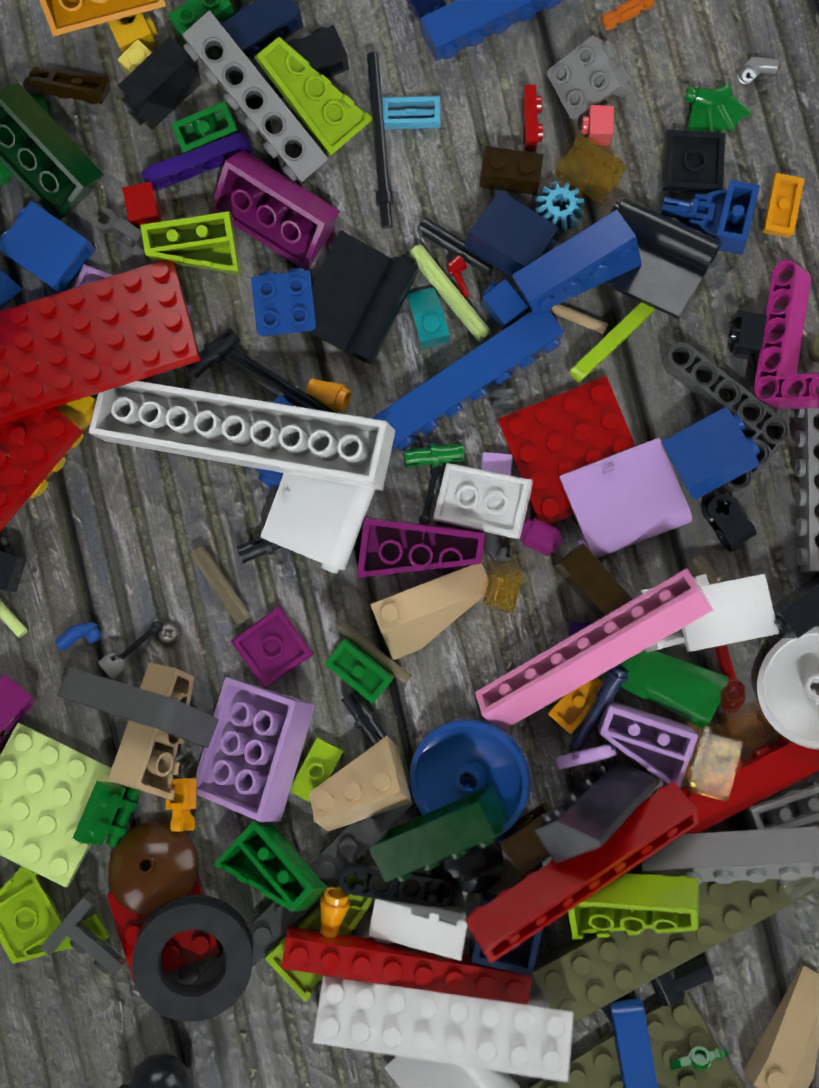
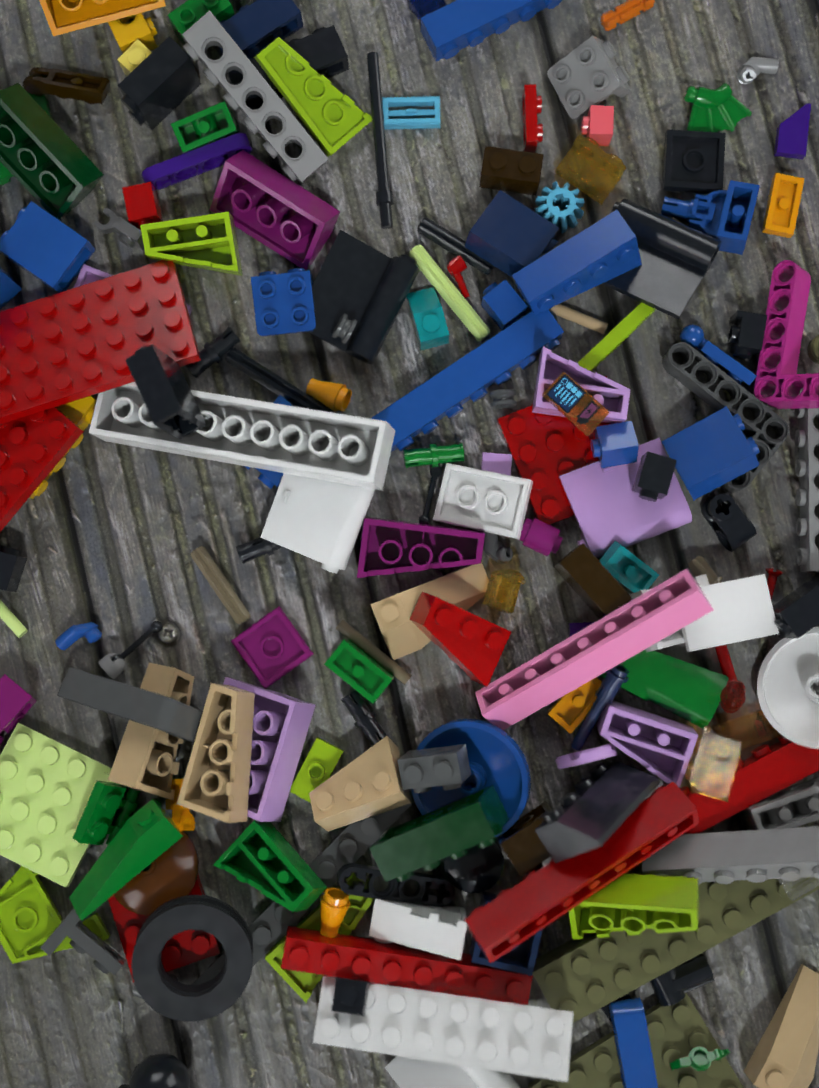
(132, 849): none -> green wedge
(165, 392): none -> black brick
(221, 756): none -> tan wedge
(344, 328): none -> dark grey bush
(350, 996): none -> black plate
(434, 767): none -> dark grey brick
(462, 635): none -> red wedge
(575, 403): none -> tile
(606, 391): none -> lavender wedge
(615, 444): none -> blue brick
(628, 568): none -> teal plate
(654, 476): none -> black brick
(694, 336): none -> blue plate
(772, 579): none -> red piece
(793, 134): none -> dark purple tile

